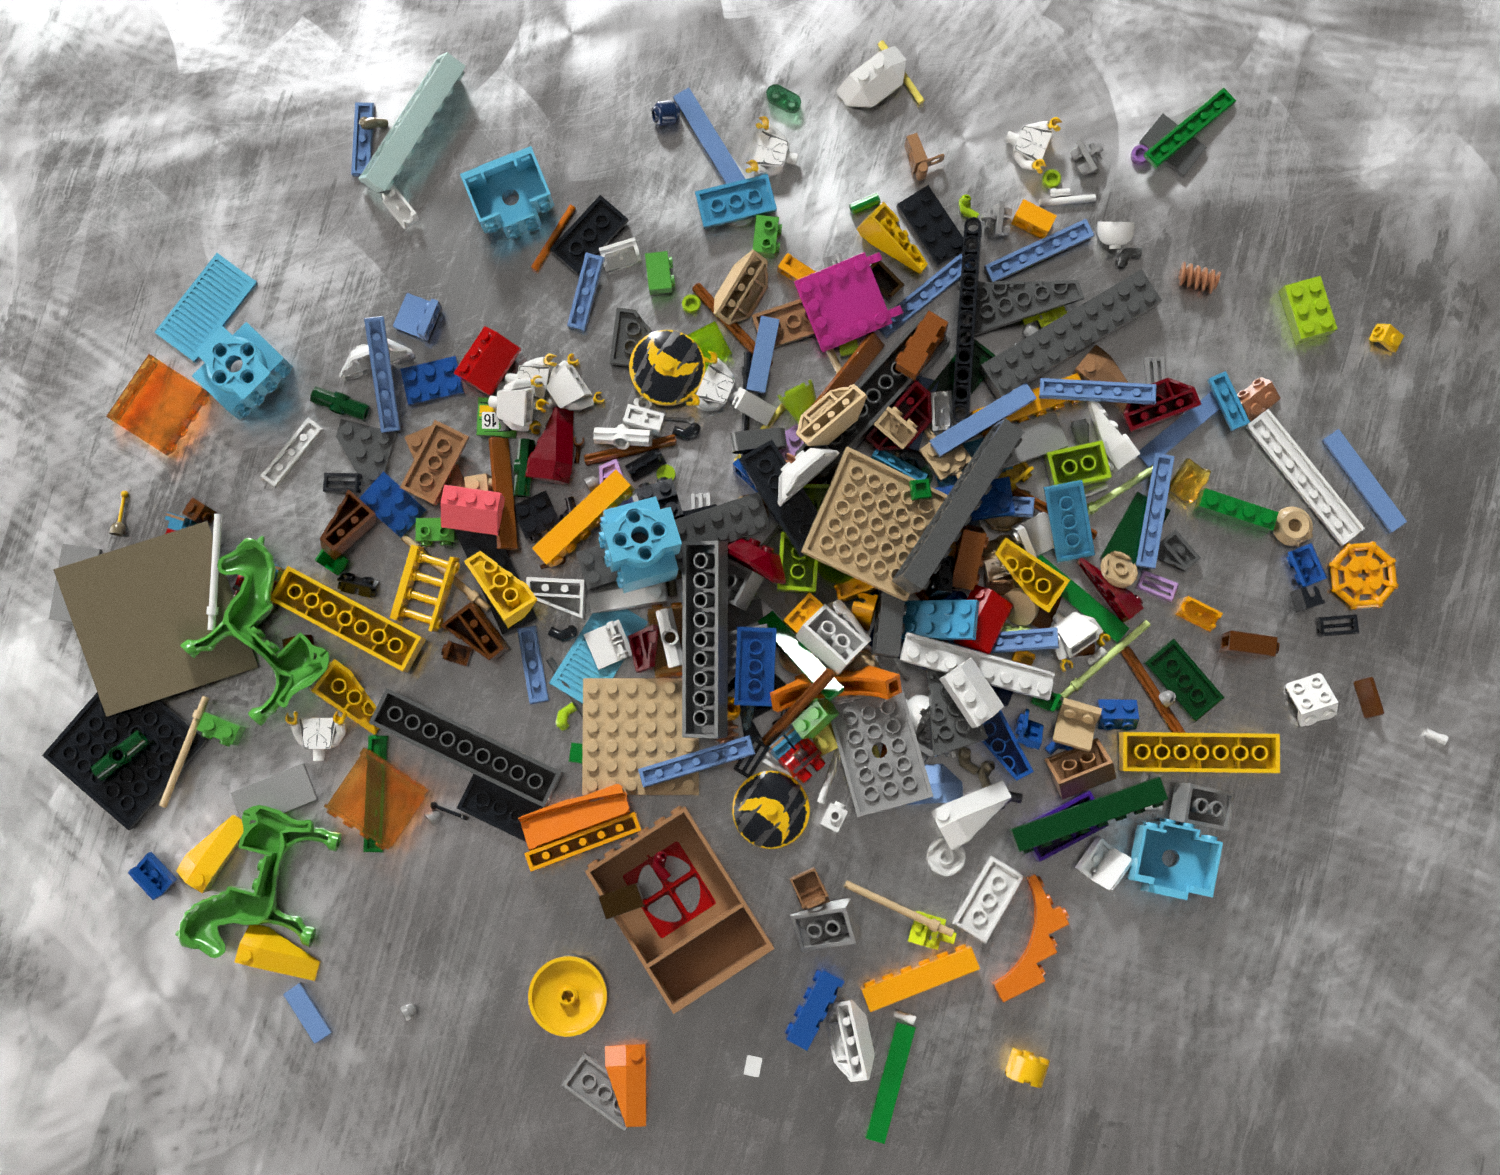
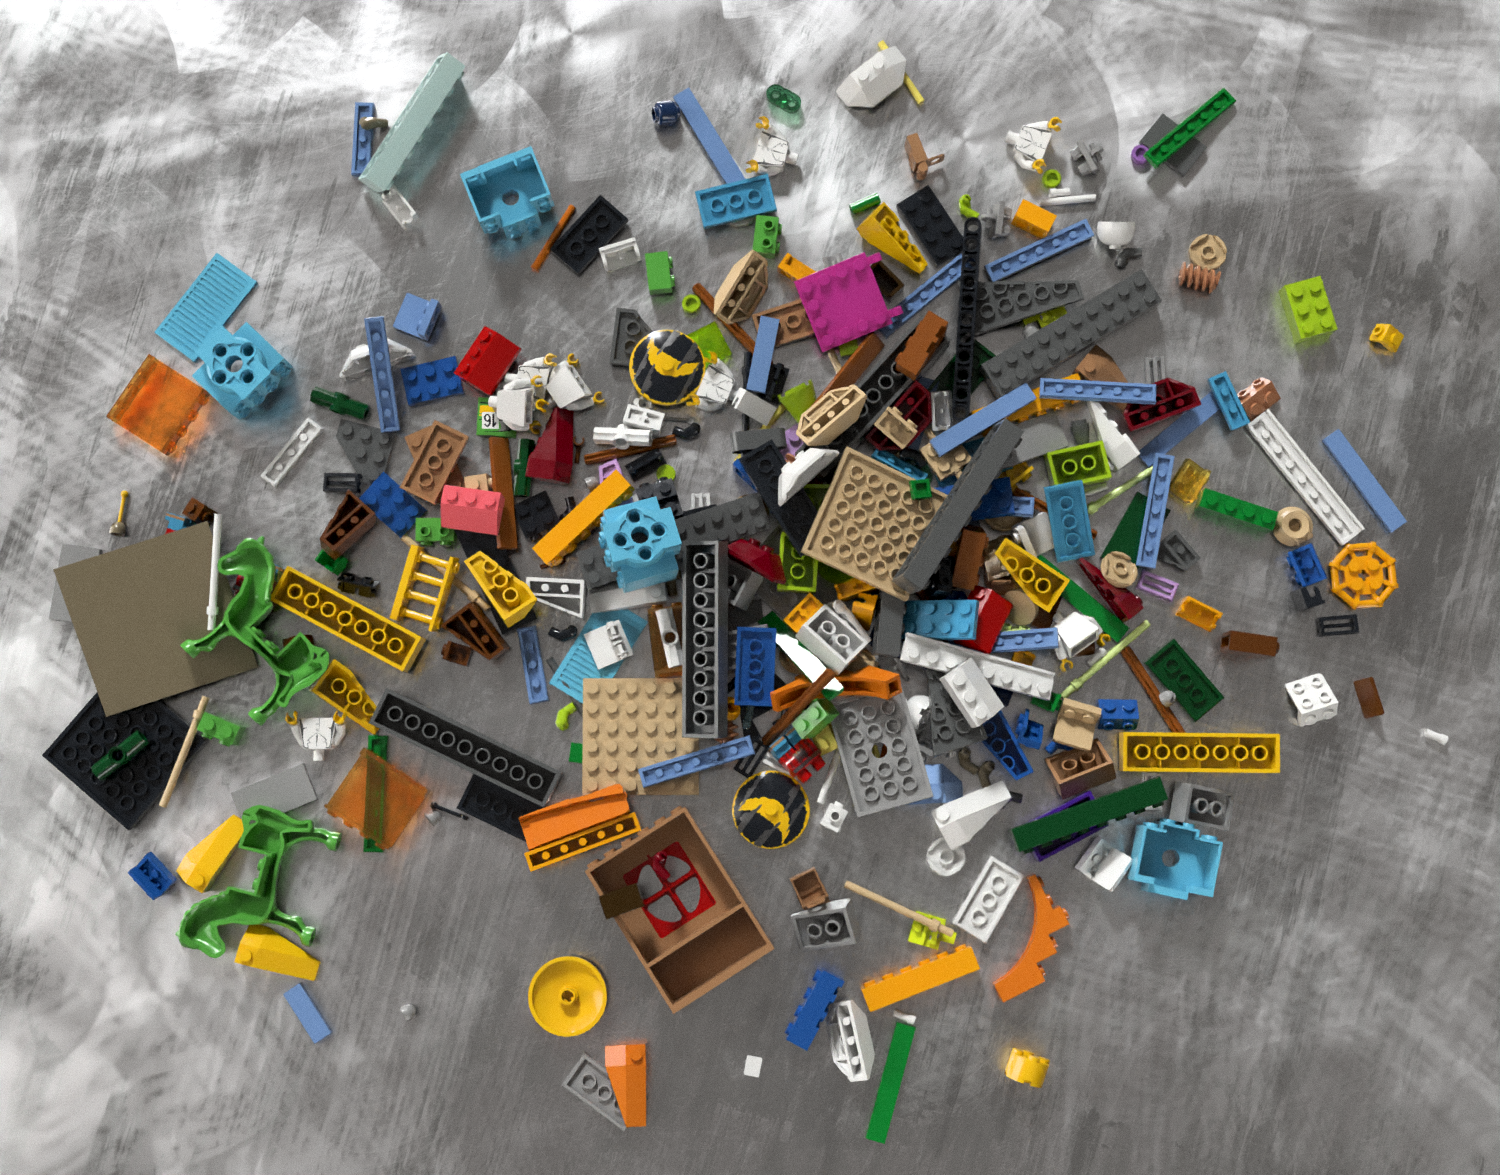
(585, 291): medium blue tile -> none
(643, 648): dark red wing -> none
(775, 383): none -> black hinge
(1207, 252): none -> tan tile

